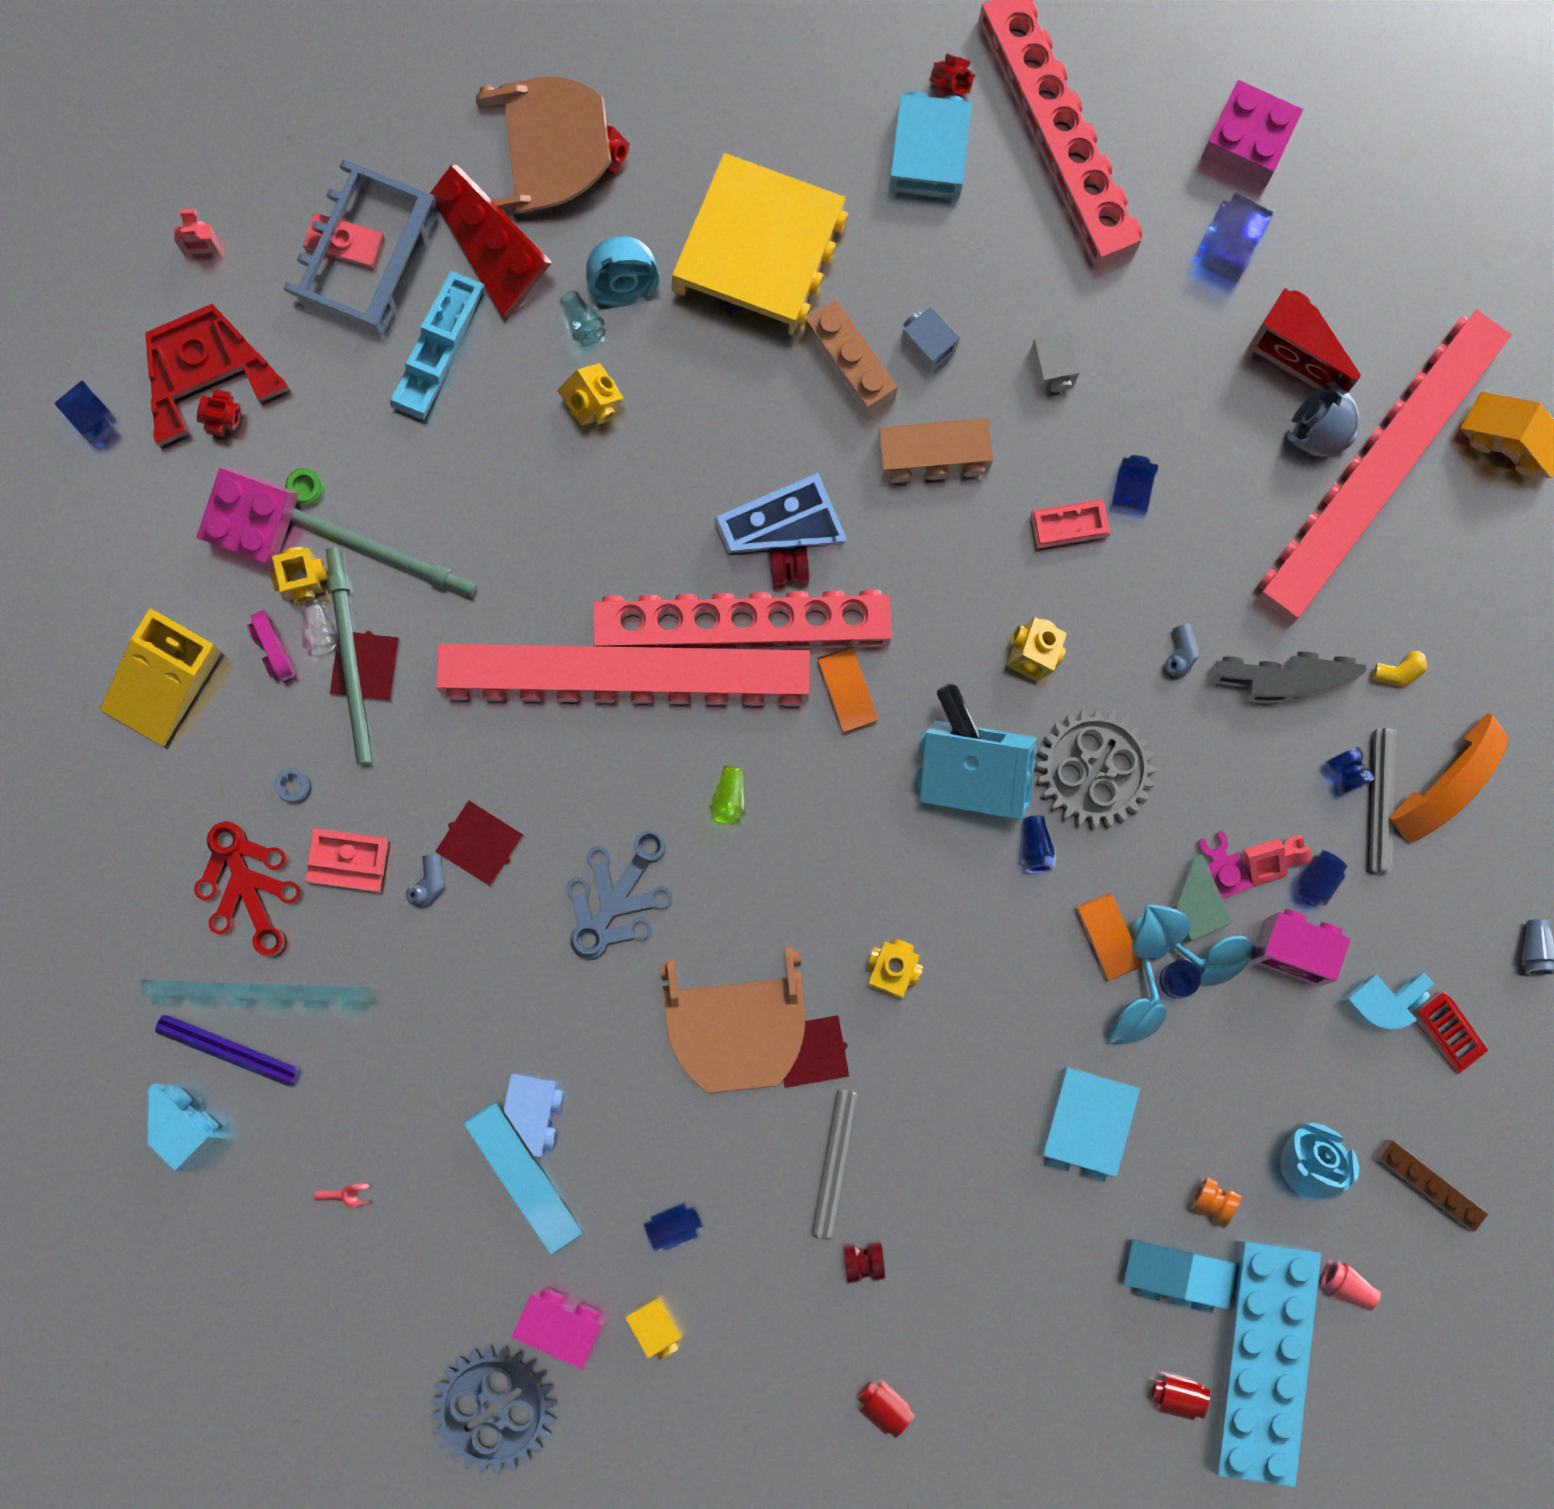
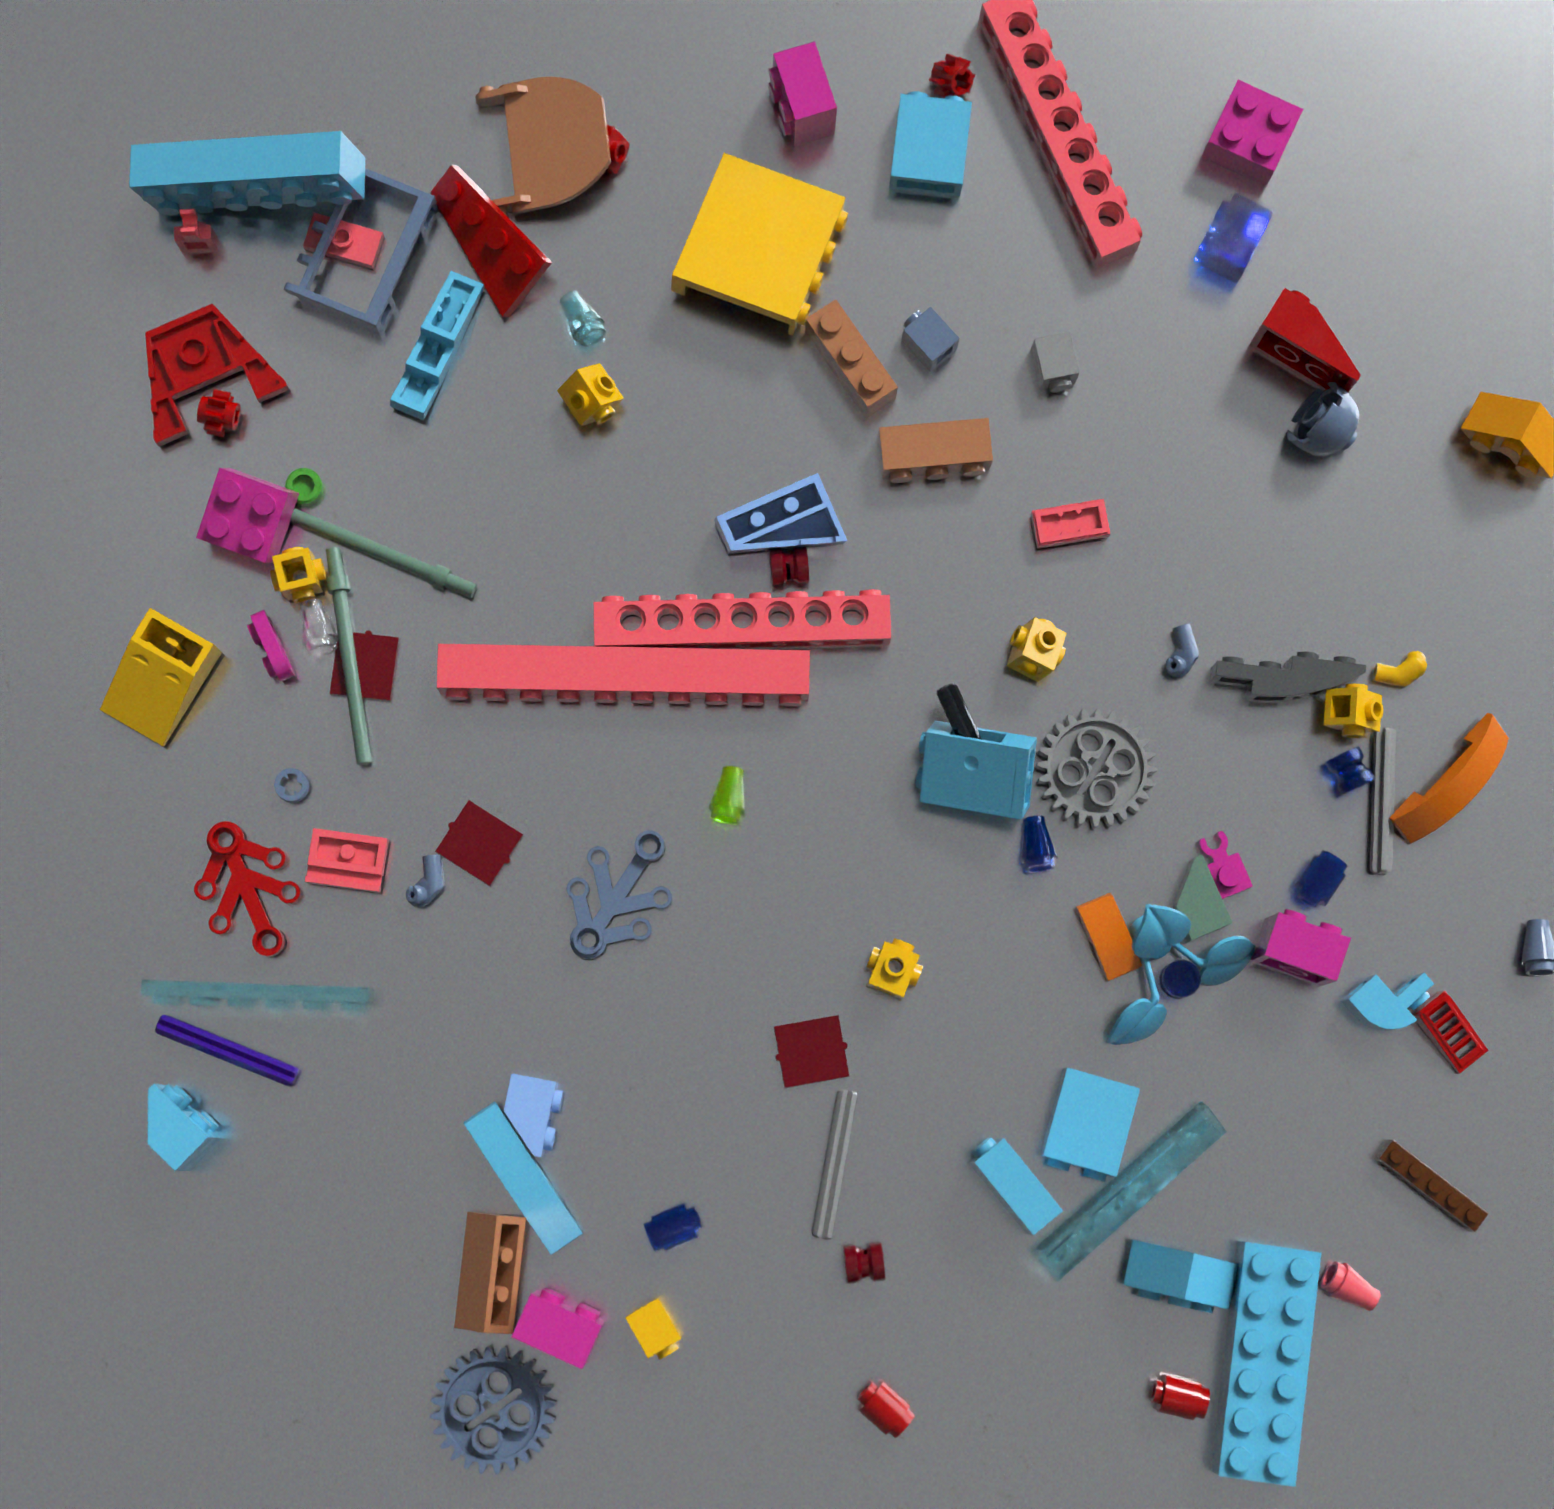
(86, 412): clear blue brick -> none
(248, 172): none -> medium azure brick
(347, 1195): coral hand -> none
(490, 1273): none -> nougat brick
(621, 270): medium azure cylinder -> none
(738, 1031): nougat piece -> none
(803, 94): none -> dark pink brick
(847, 689): orange slope -> none
(1014, 1185): none -> medium azure brick
(1129, 1191): none -> clear light blue plate
(1134, 484): clear blue bracket -> none
(1211, 1201): orange wheel -> none
(1271, 859): coral plate -> none
(1318, 1163): medium azure cylinder -> none
(1353, 710): none -> yellow brick
(1383, 467): coral brick -> none

